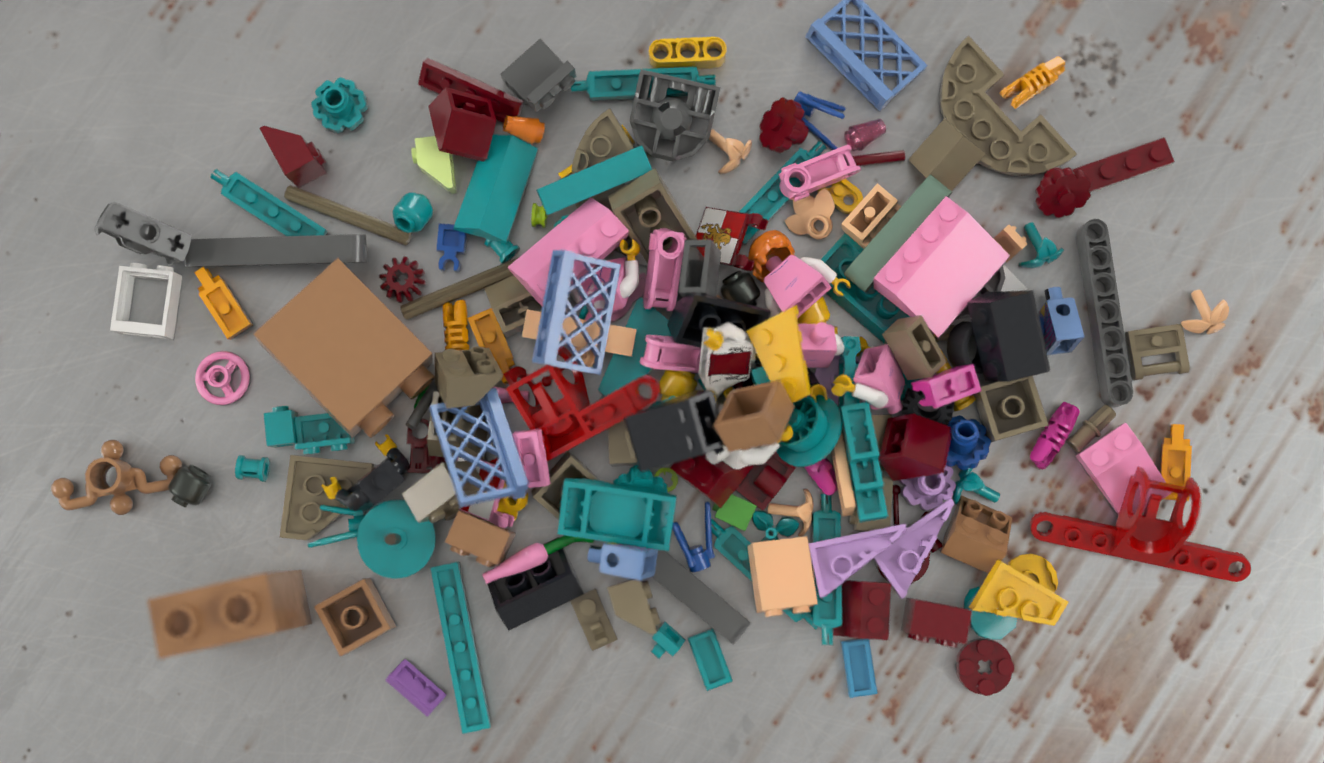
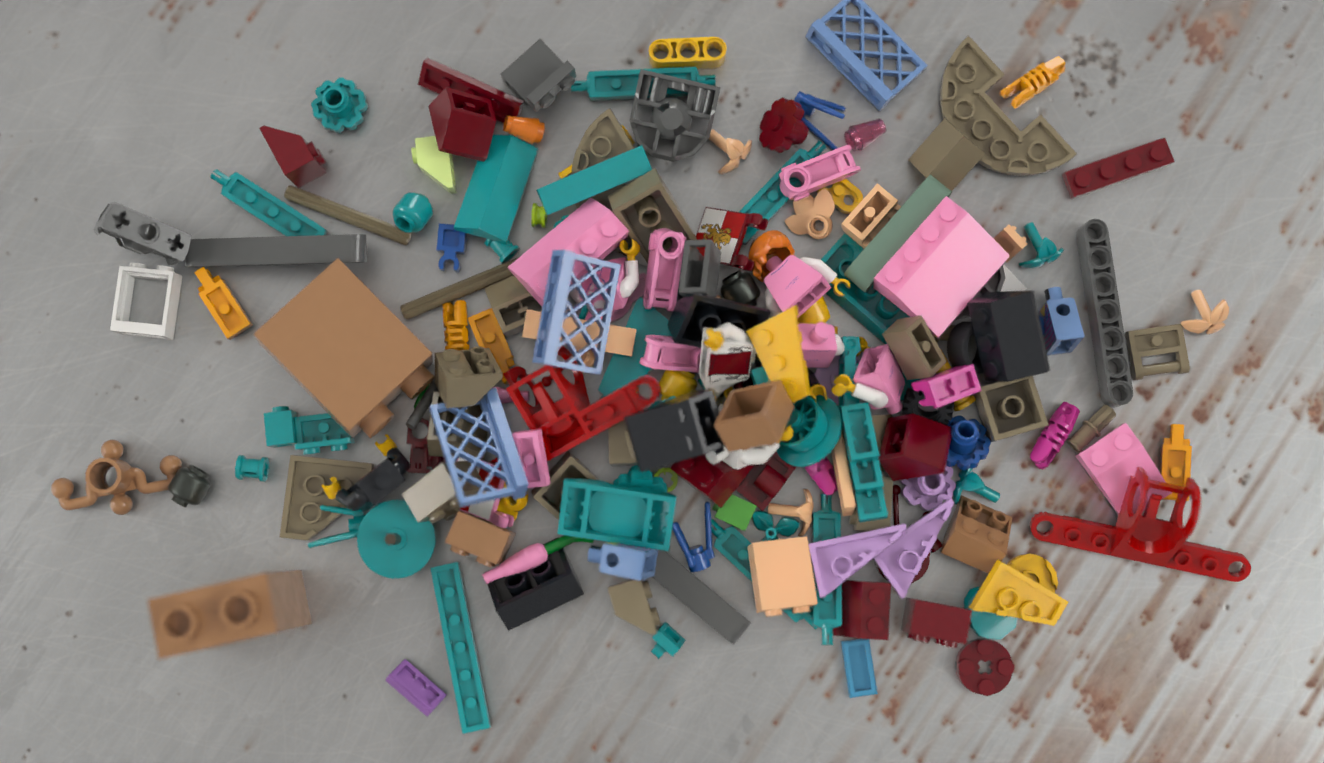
(212, 374): bright pink piece -> none
(355, 616): medium nougat brick -> none
(409, 271): dark red gear -> none
(594, 619): dark tan plate -> none
(710, 659): teal tile -> none
(878, 158): dark red bar -> none
(1062, 192): dark red plant -> none

